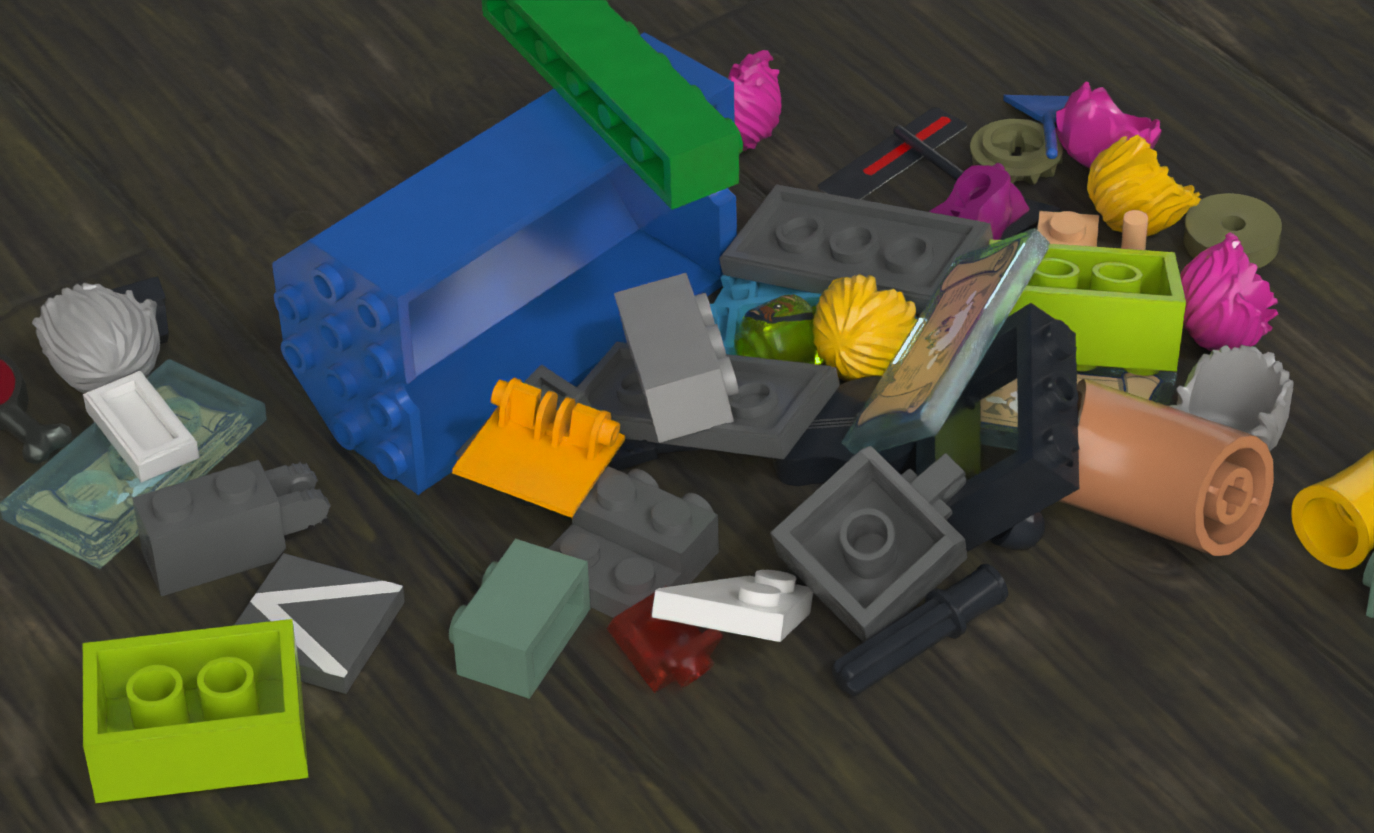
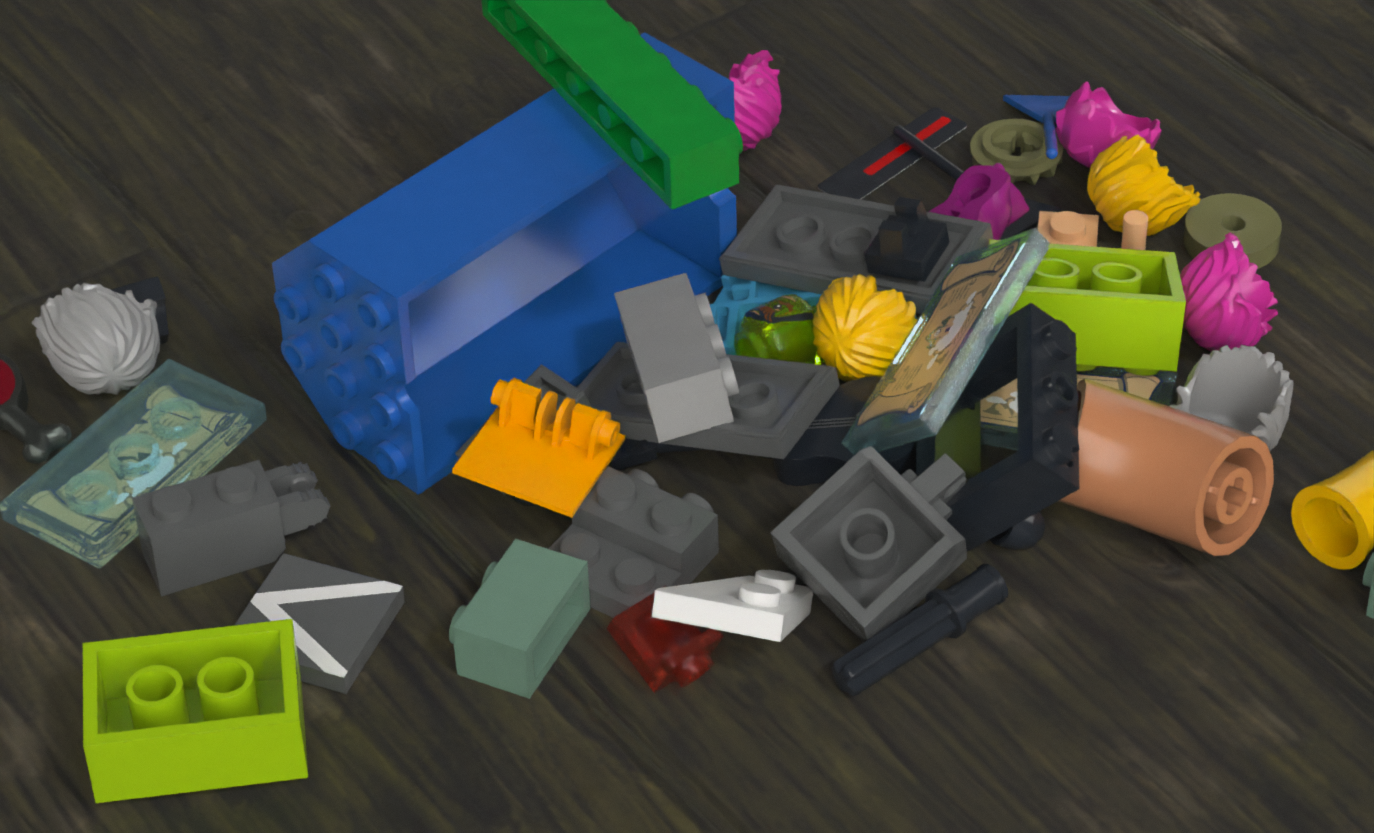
(141, 426): white tile -> none
(907, 243): none -> black tile

